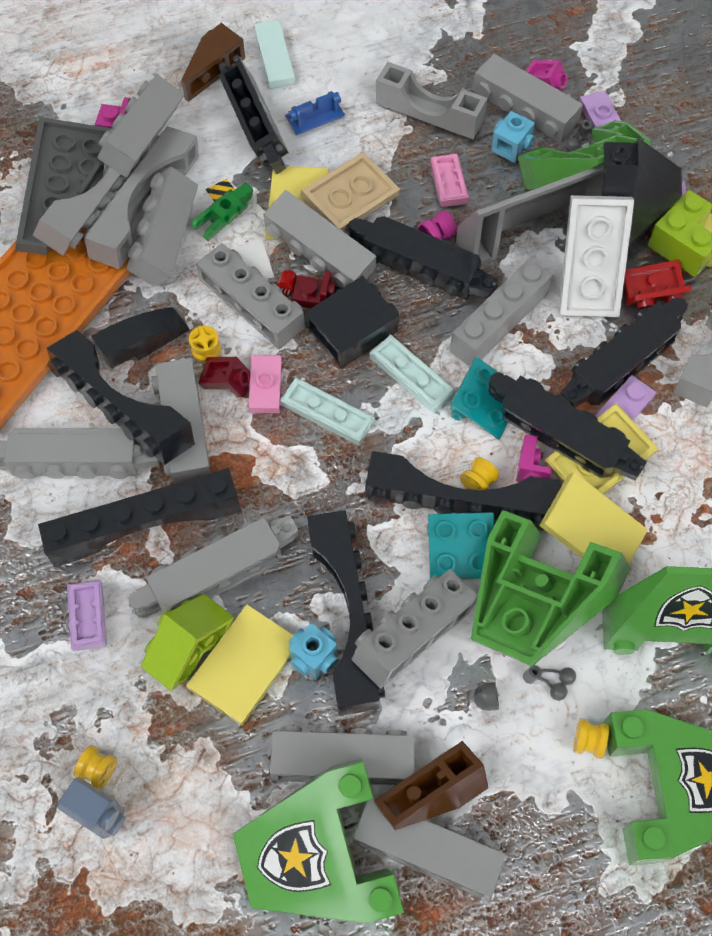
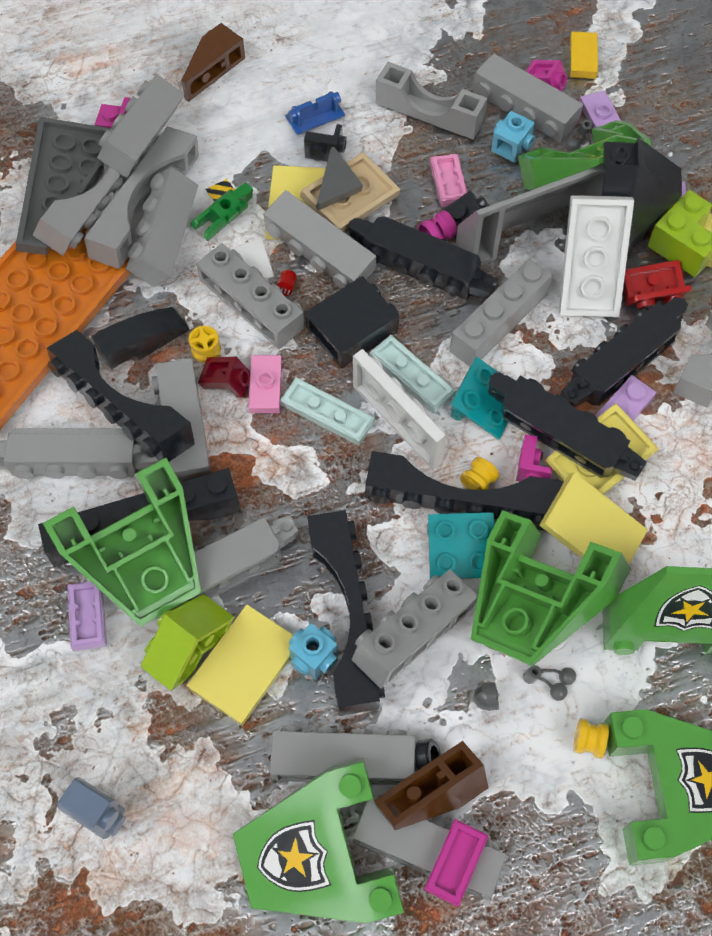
(95, 766): yellow wheel -> none
(142, 559): none -> bright green wedge
(253, 114): black hinge -> none
(274, 54): light aqua tile -> none
(312, 291): dark red bracket -> none
(318, 145): none -> black bracket
(338, 181): none -> dark grey tile
(398, 409): none -> white plate
(426, 751): none -> black tile
(456, 863): none -> dark pink tile
(465, 206): none -> black bracket
(583, 55): none -> yellow tile

